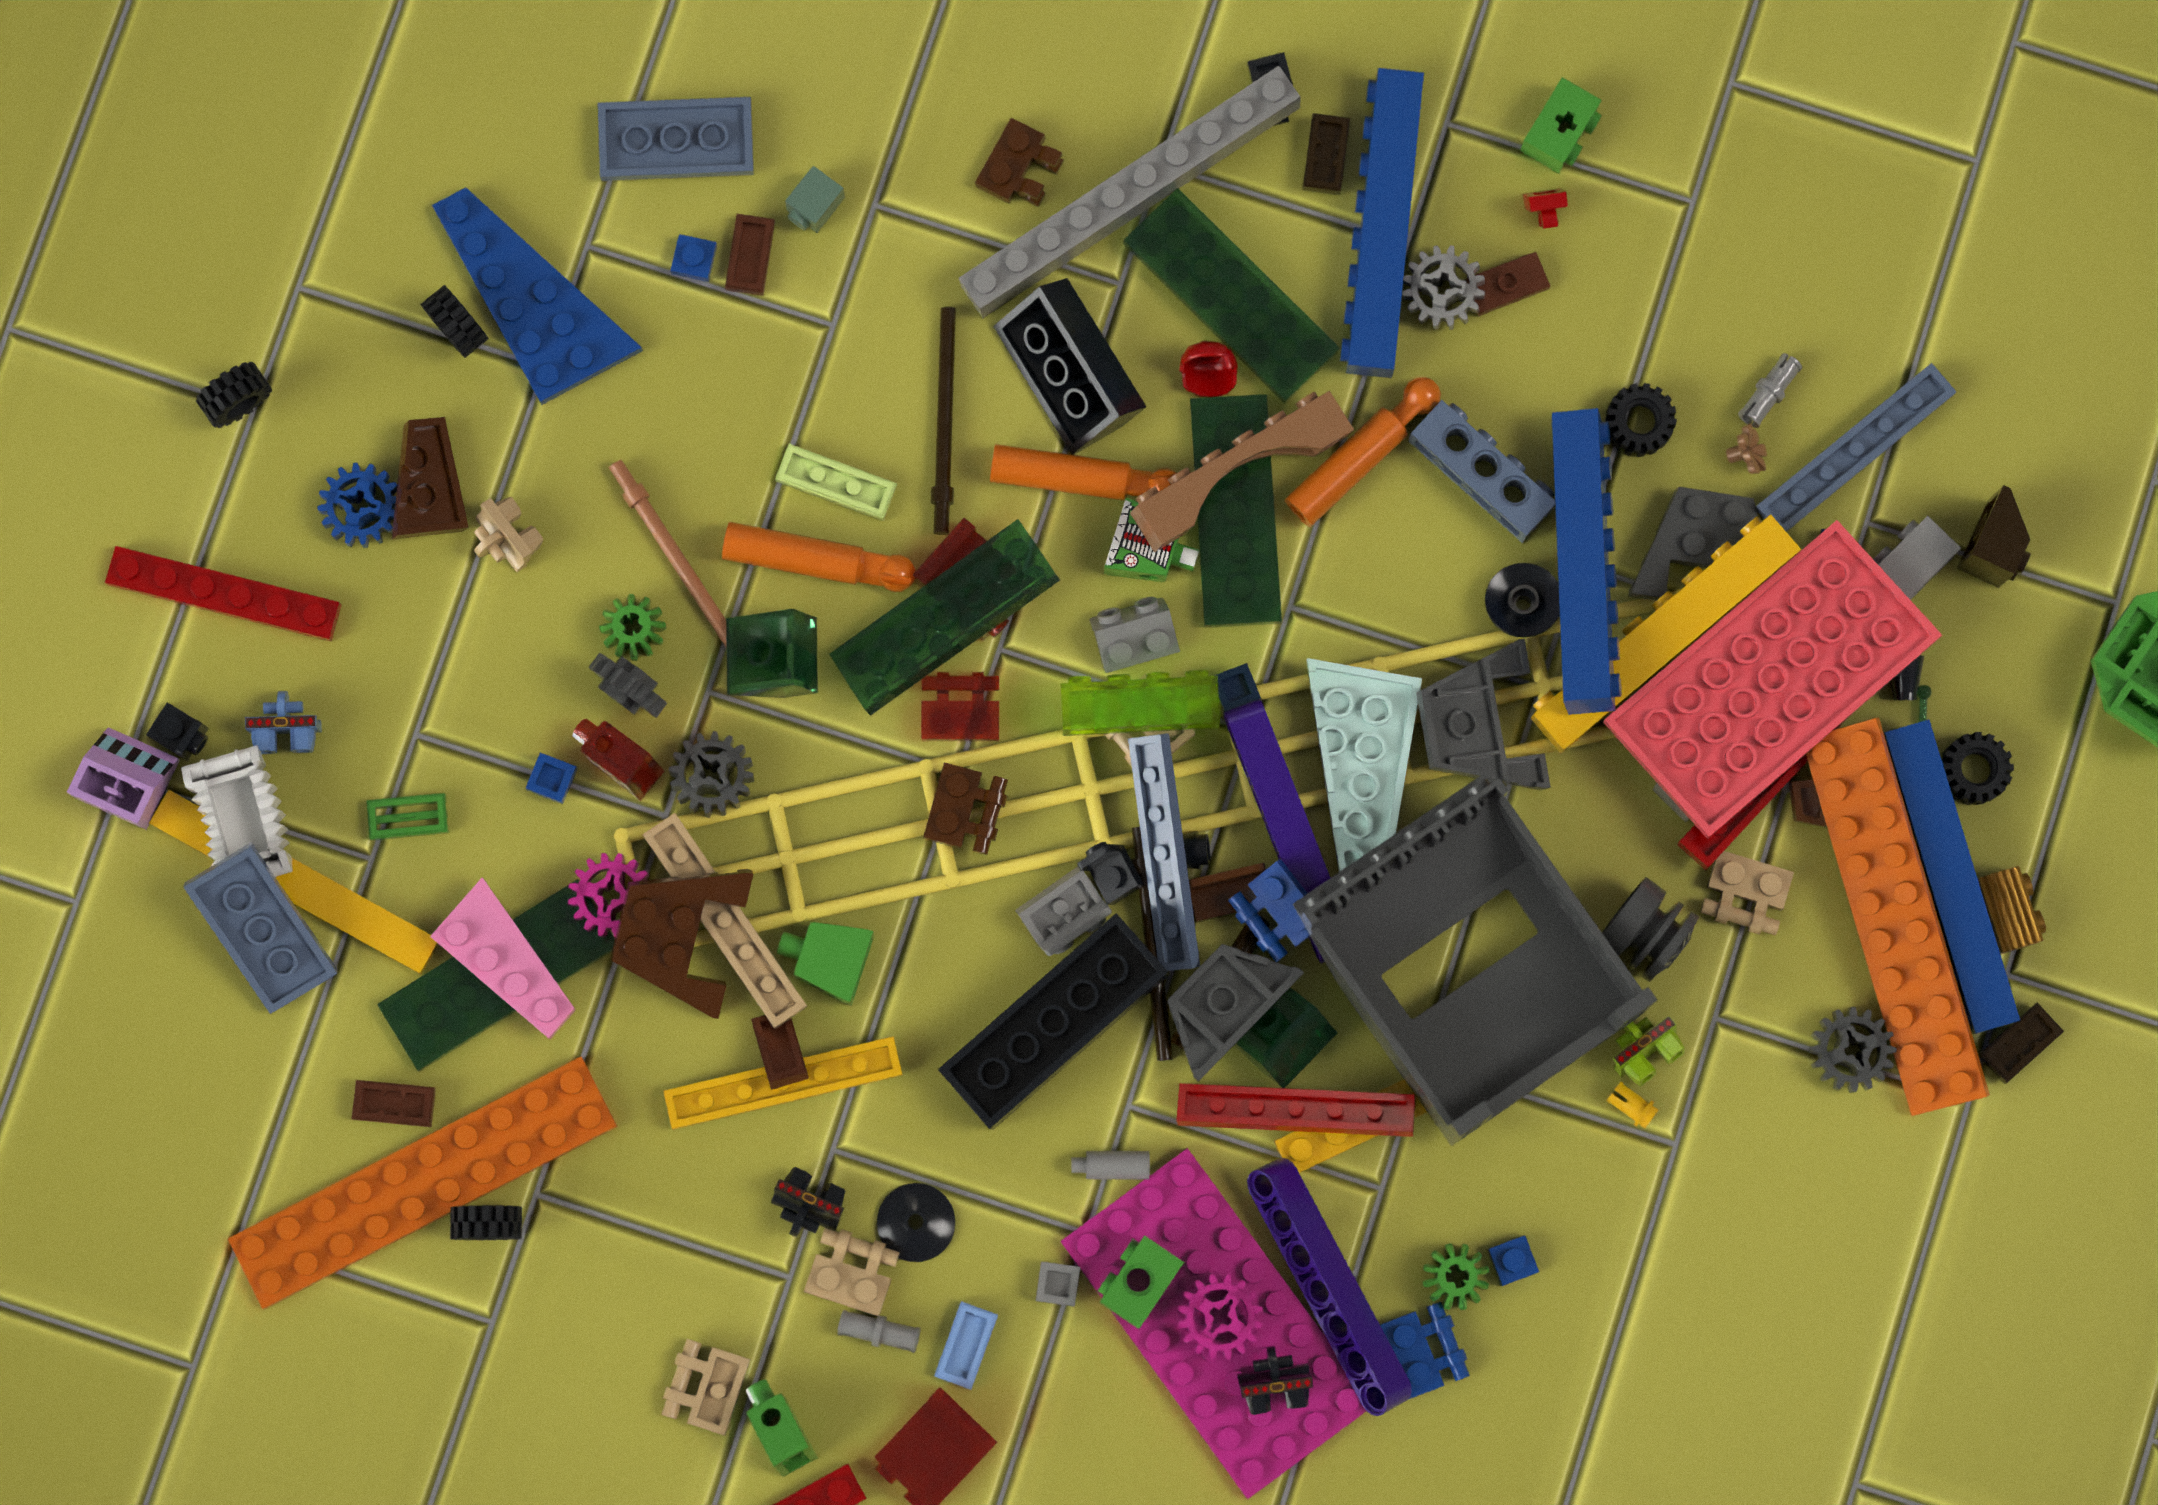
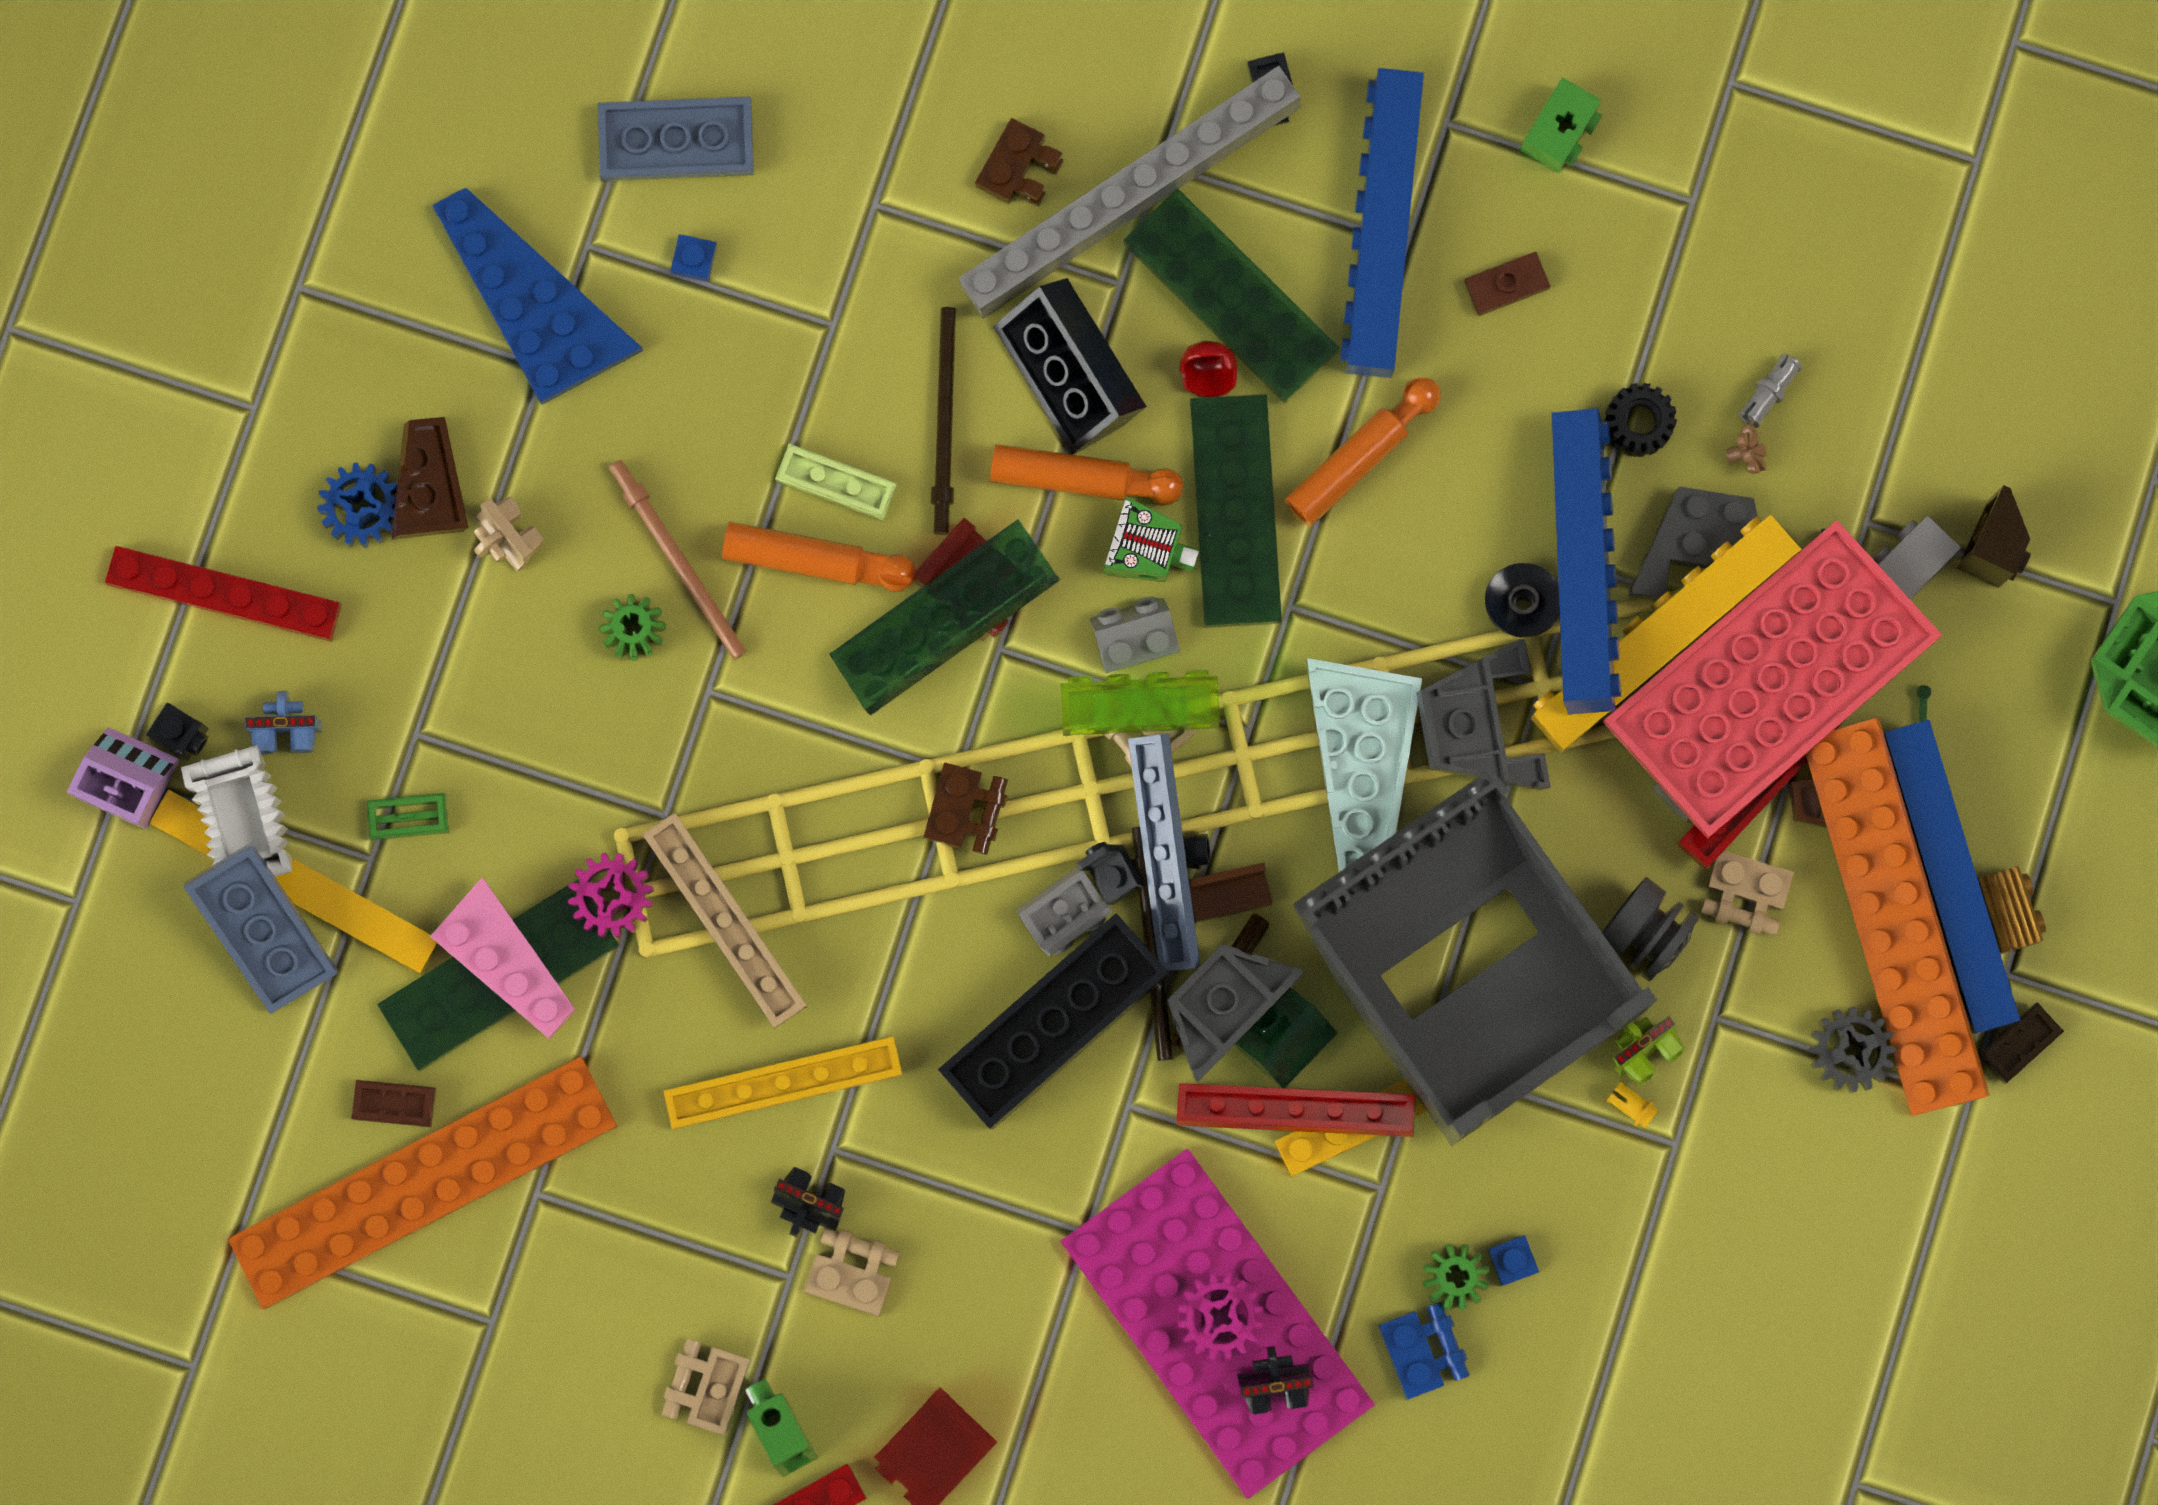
(233, 394): black tyre -> none
(454, 321): black tyre -> none
(486, 1222): black tyre -> none
(551, 778): blue plate -> none
(618, 757): clear red torso -> none
(627, 685): dark grey gear -> none
(661, 928): reddish brown wing -> none
(721, 763): dark grey gear -> none
(750, 254): copper tile -> none
(772, 654): clear green slope -> none
(779, 1052): copper tile -> none
(814, 200): sand green brick -> none
(829, 957): bright green torso -> none
(879, 1331): light grey pin -> none
(937, 1228): black dish -> none
(960, 719): clear red plate -> none
(966, 1345): light blue tile -> none
(1057, 1284): light grey plate -> none
(1113, 1165): light grey cylinder -> none
(1159, 1266): bright green brick -> none
(1236, 687): dark blue plate -> none
(1276, 795): dark purple beam -> none
(1276, 892): blue plate -> none
(1305, 432): medium nougat arch -> none
(1326, 154): dark brown plate -> none
(1329, 1286): dark purple beam -> none
(1459, 289): light grey gear -> none
(1459, 466): sand blue brick -> none
(1545, 204): red tile -> none
(1857, 448): sand blue plate -> none
(1907, 682): black cone -> none
(1999, 768): black tyre -> none

